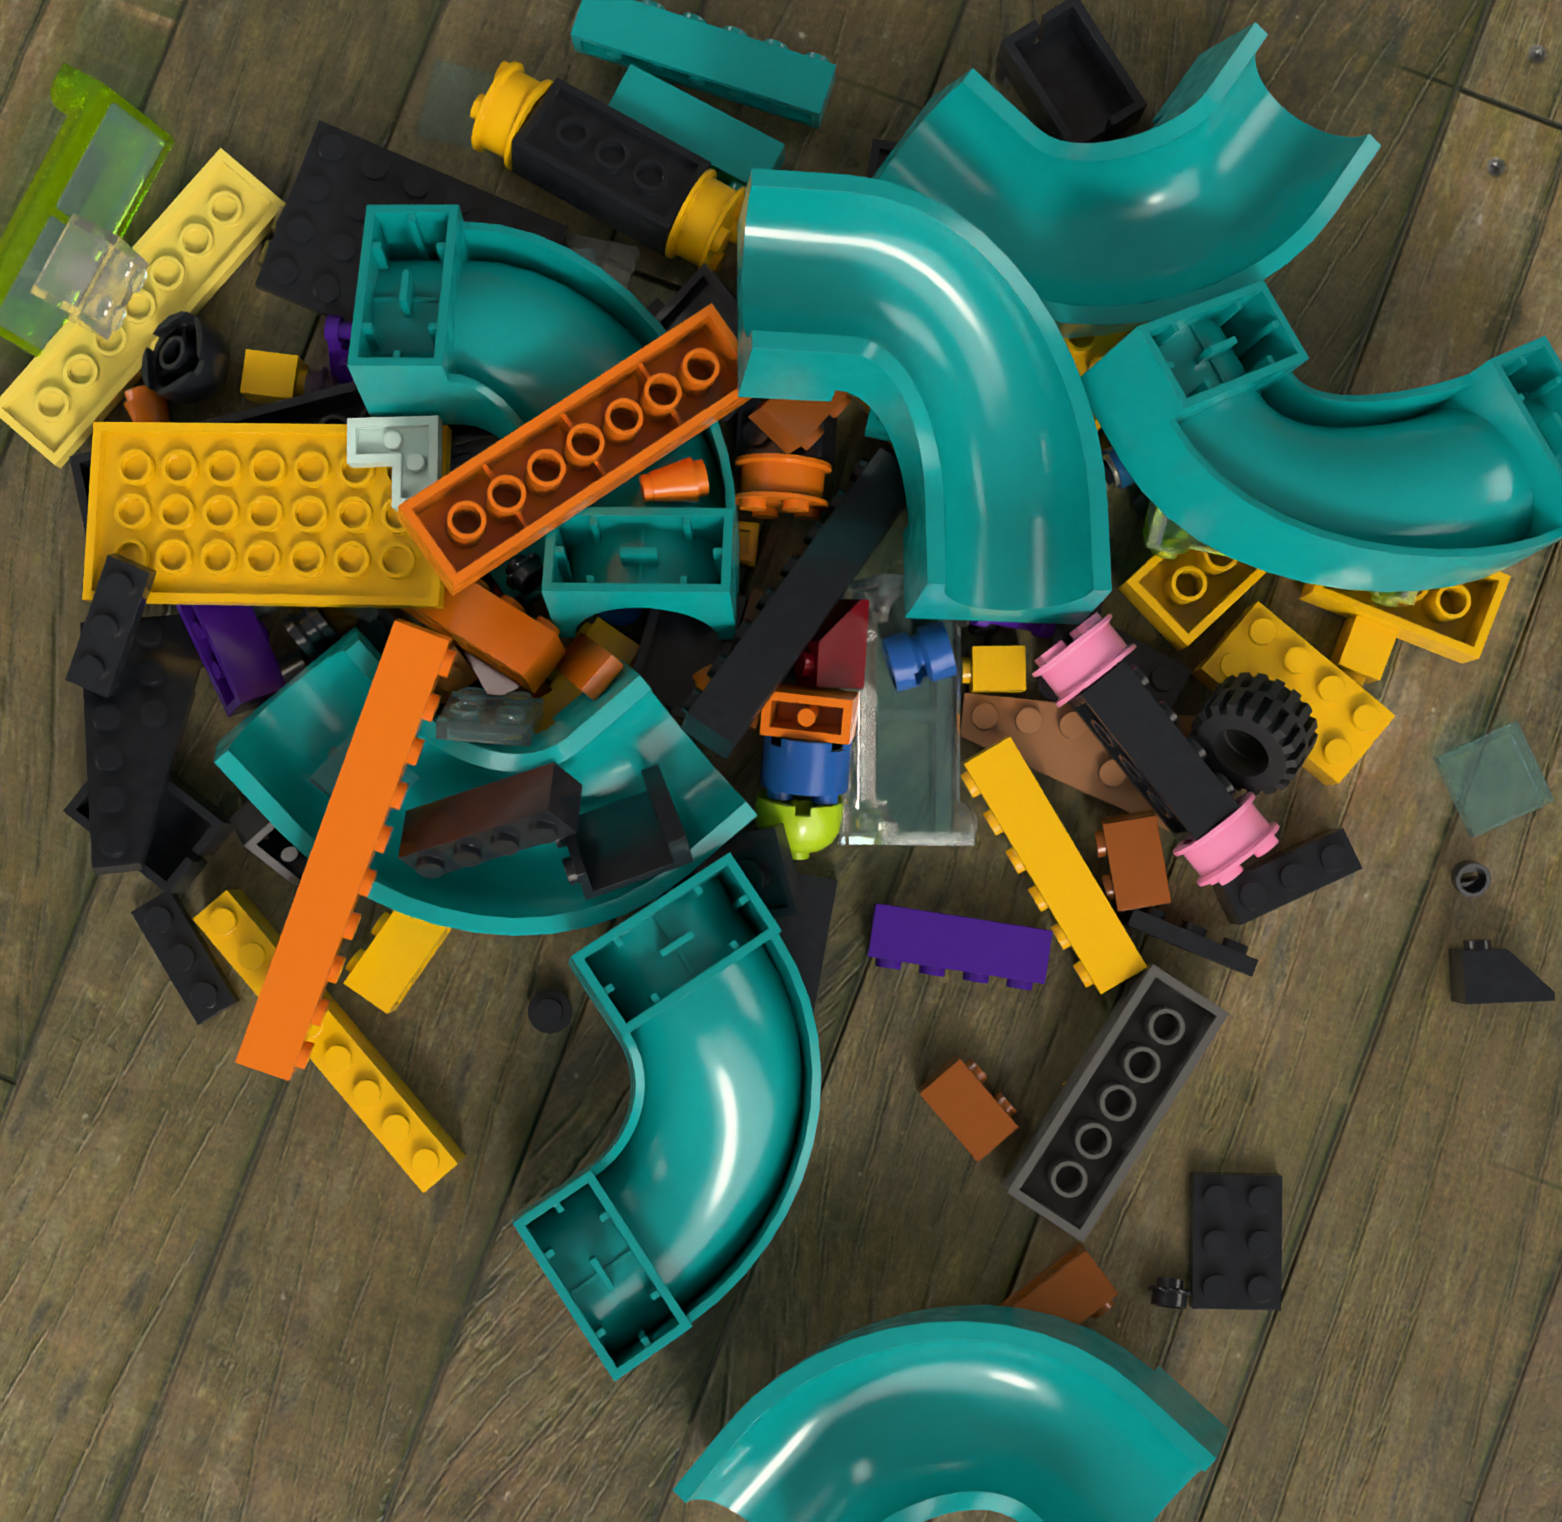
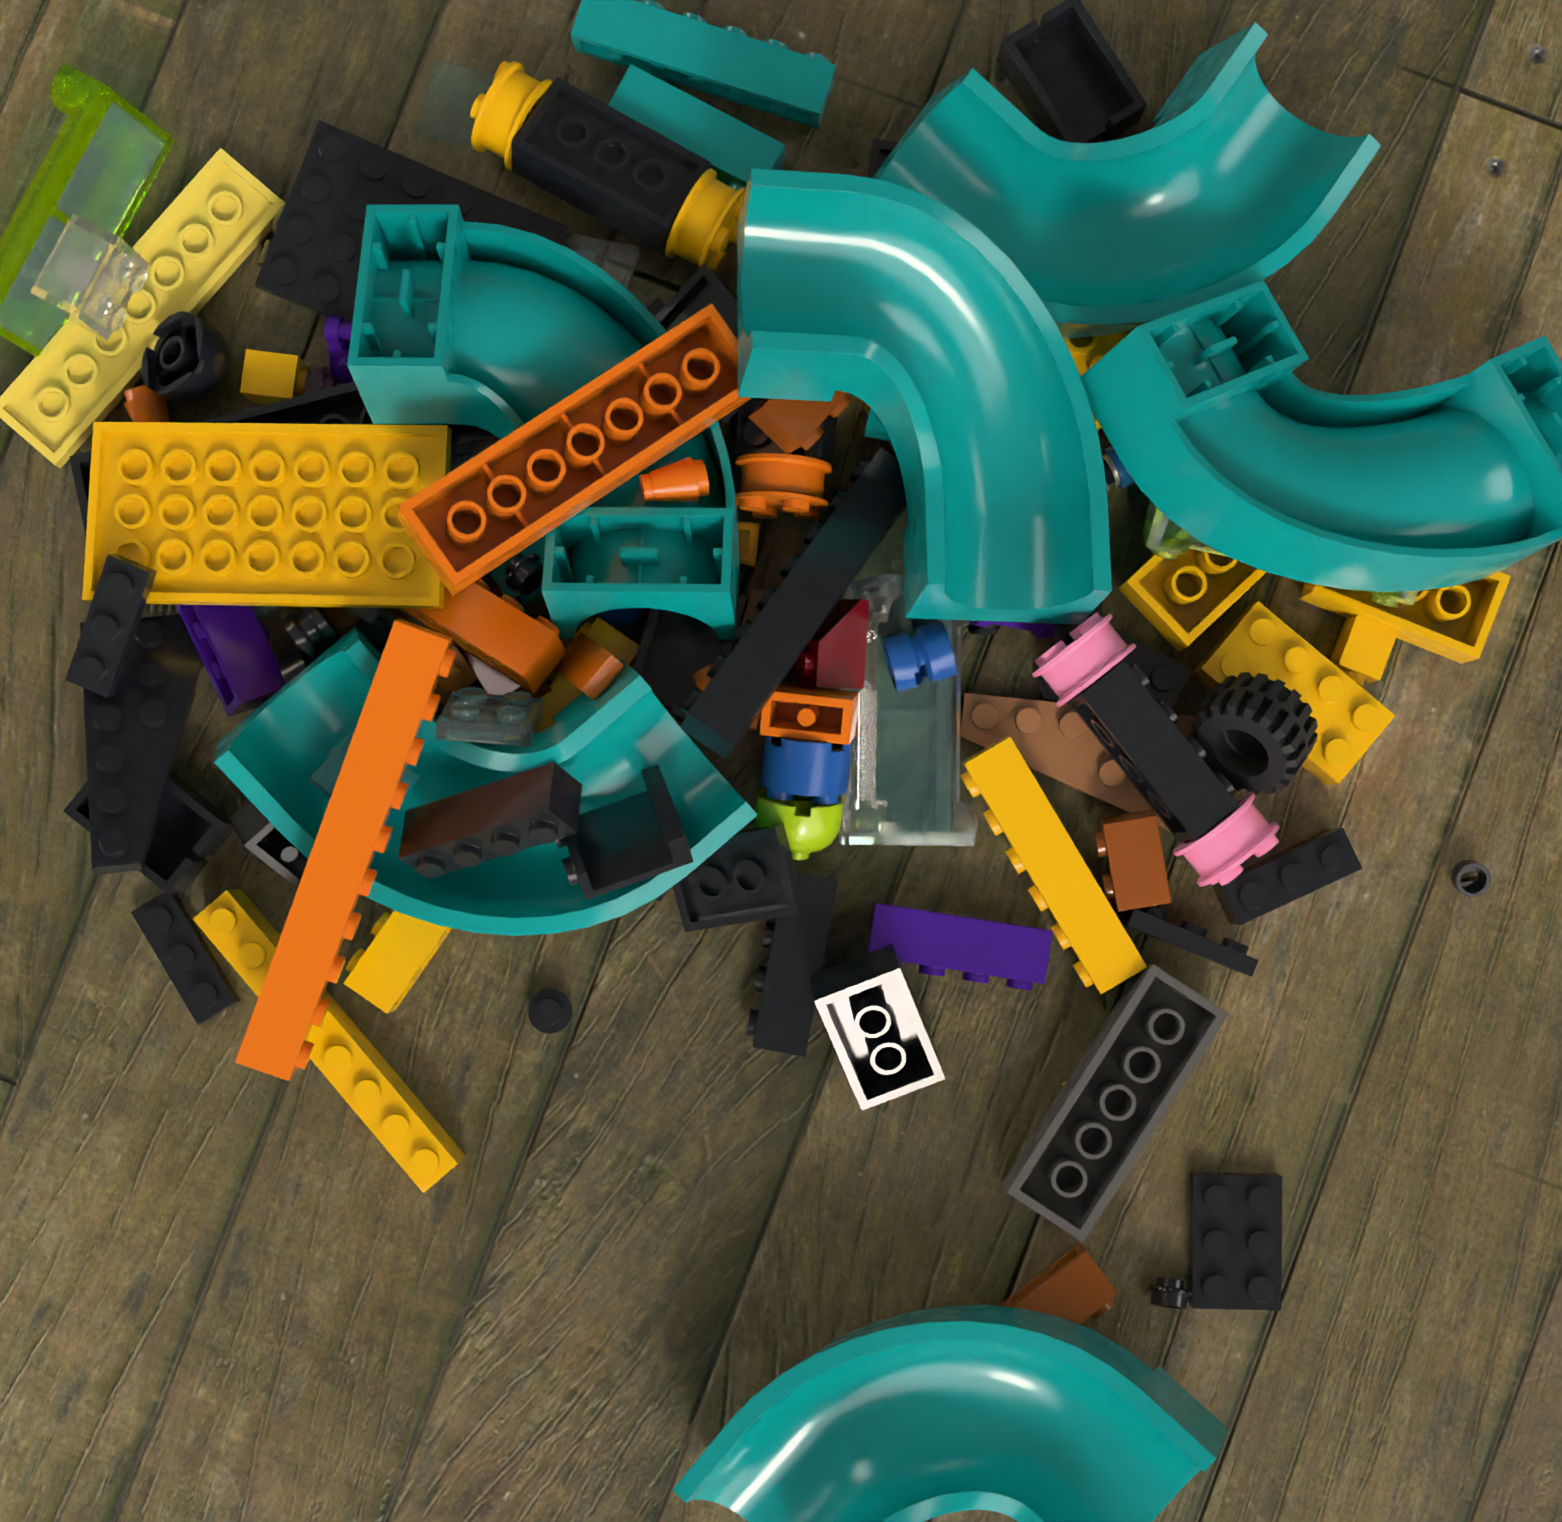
(405, 443): light aqua plate -> none
(712, 1124): teal piece -> none
(876, 1027): none -> black brick
(968, 1107): dark orange brick -> none
(995, 669): yellow brick -> none
(1492, 976): black slope -> none
(1494, 779): clear light blue tile -> none

